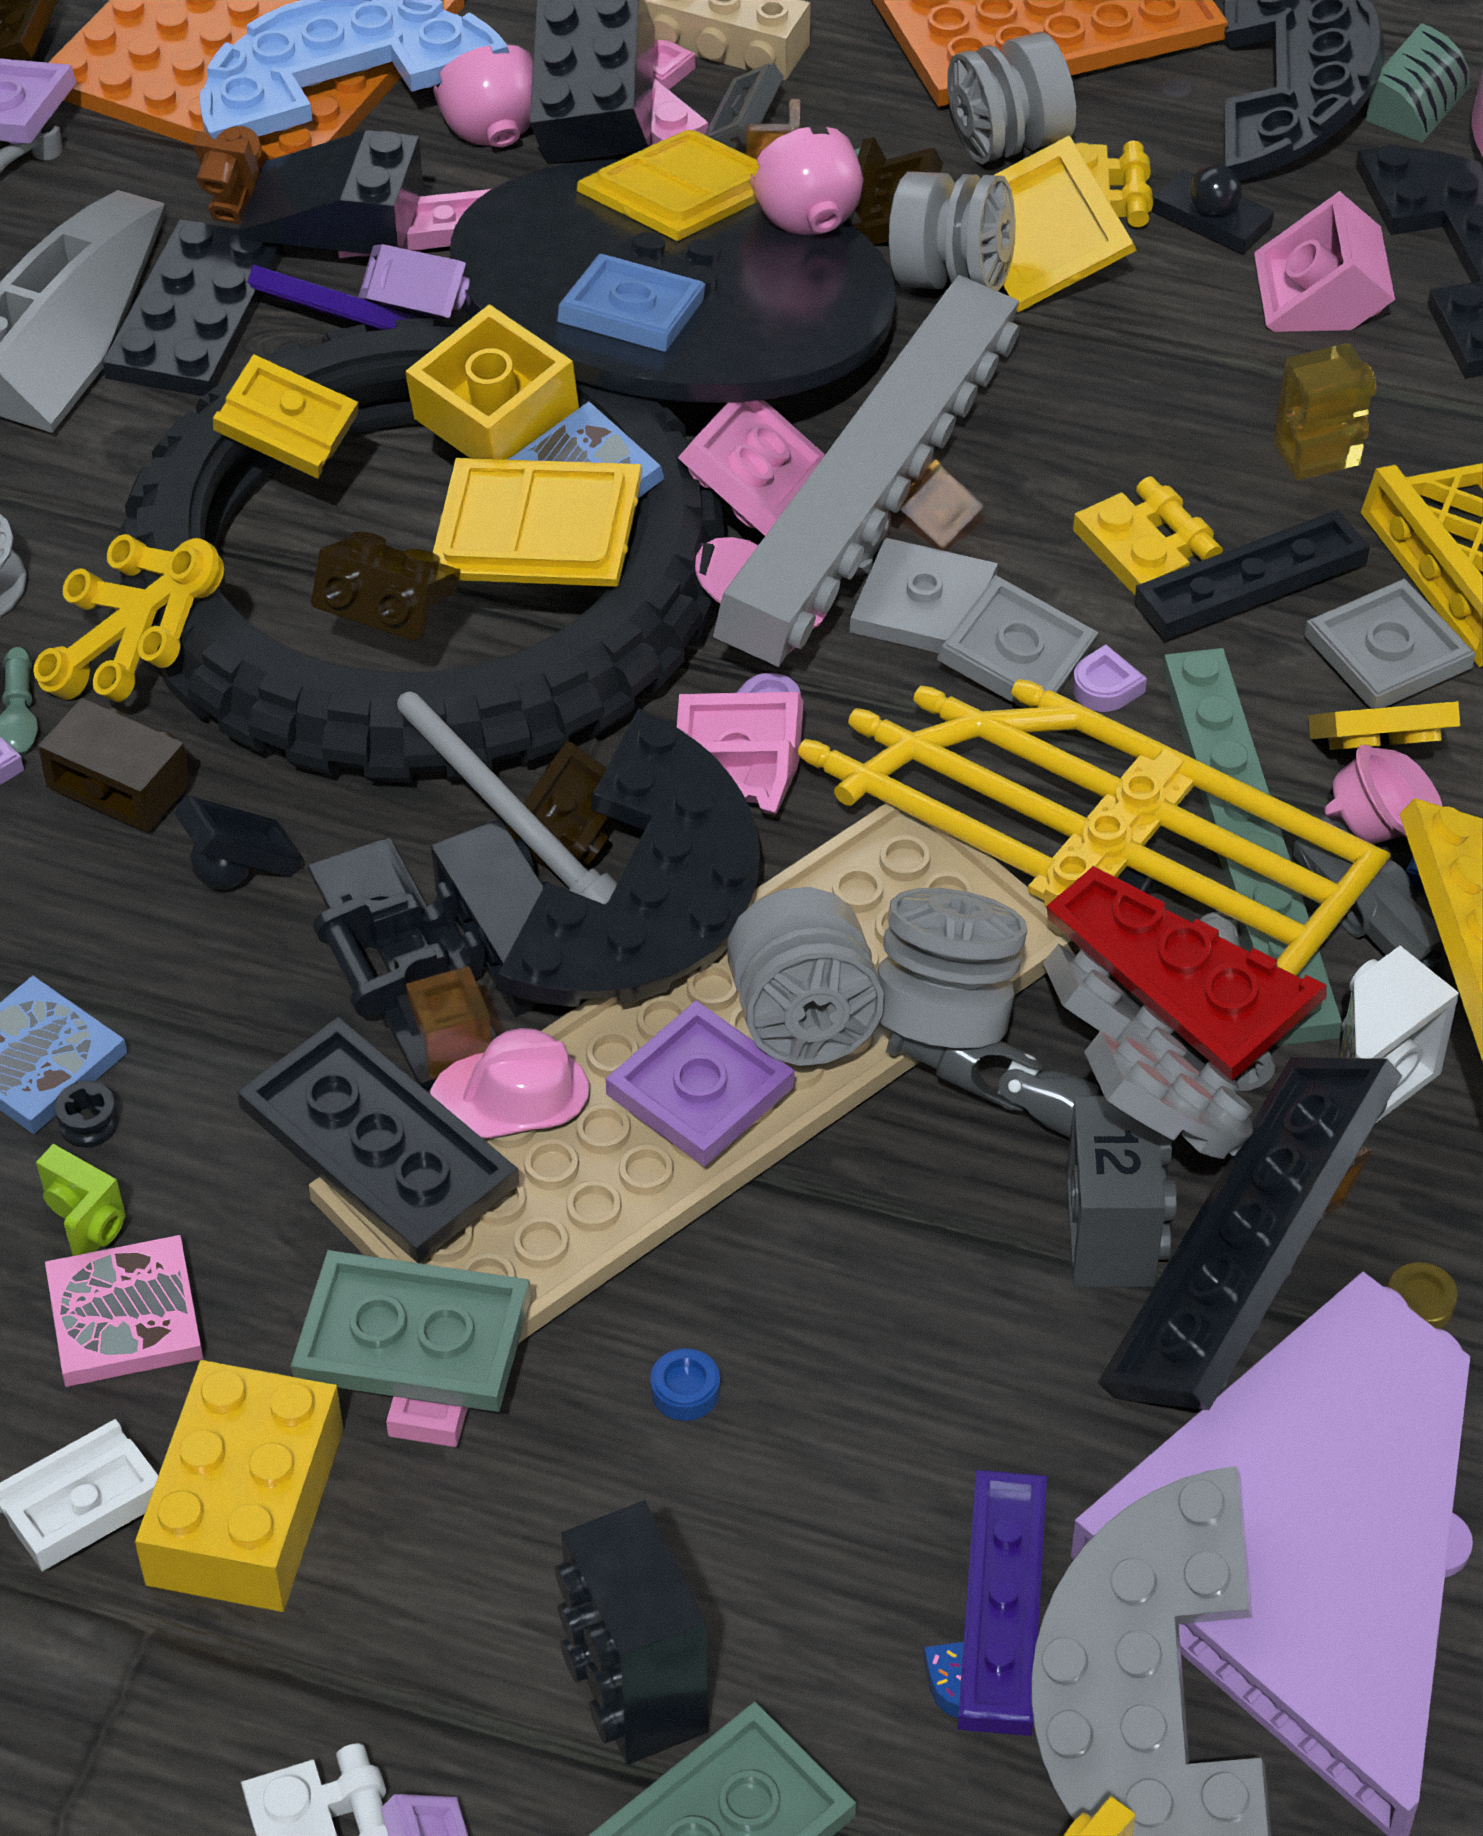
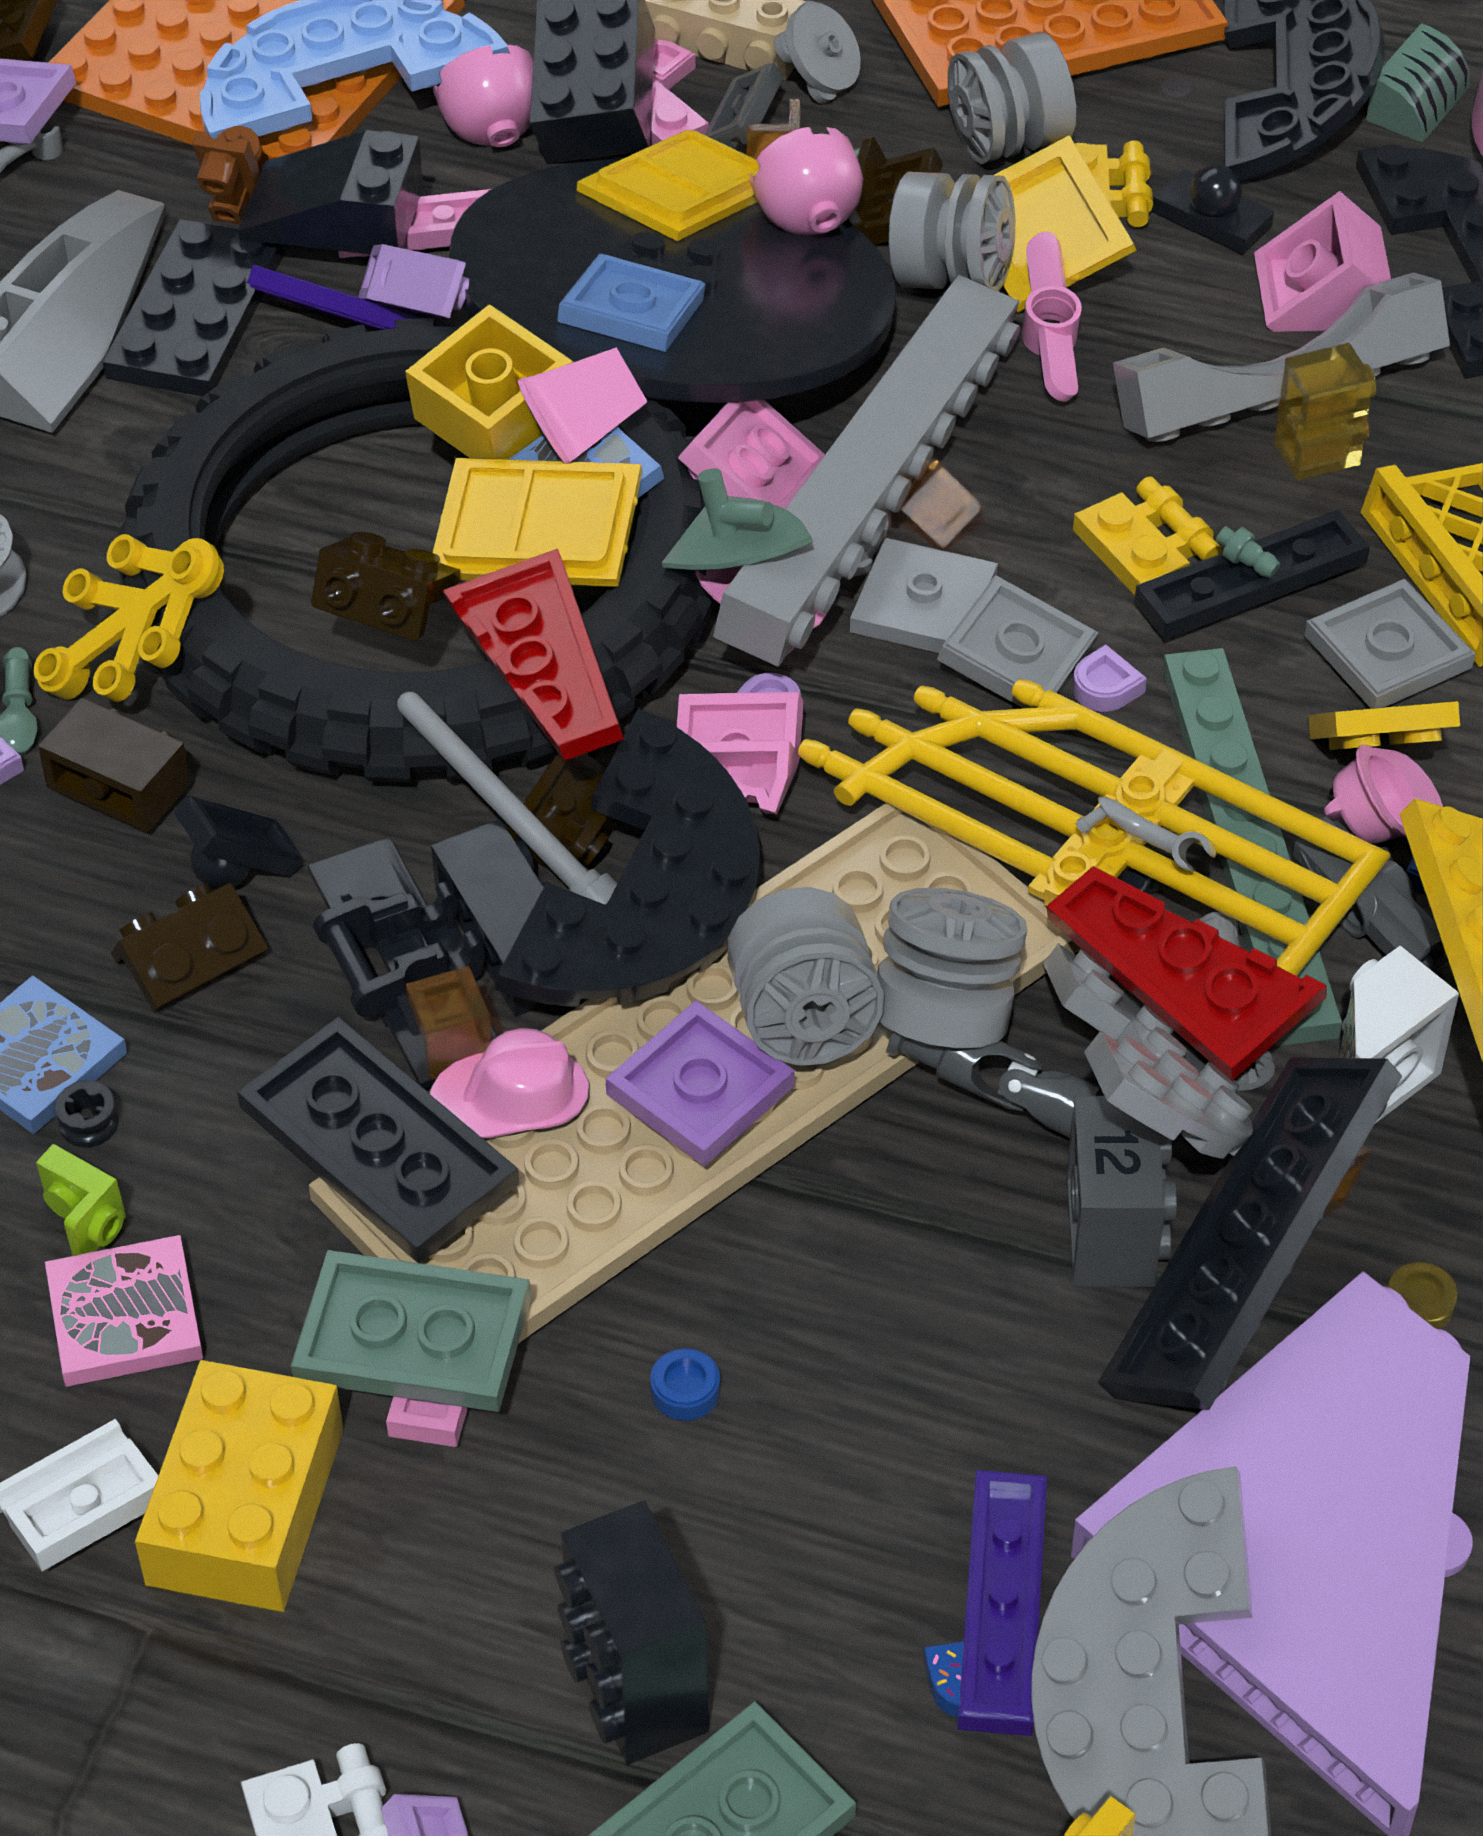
(189, 946): none -> dark brown bracket
(285, 416): yellow plate -> none
(540, 647): none -> wing
(582, 401): none -> bright pink piece
(734, 530): none -> sand green shield
(820, 49): none -> light grey piece
(1051, 301): none -> bright pink piece
(1146, 830): none -> light grey piece
(1241, 547): none -> sand green piece
(1384, 325): none -> light grey arch

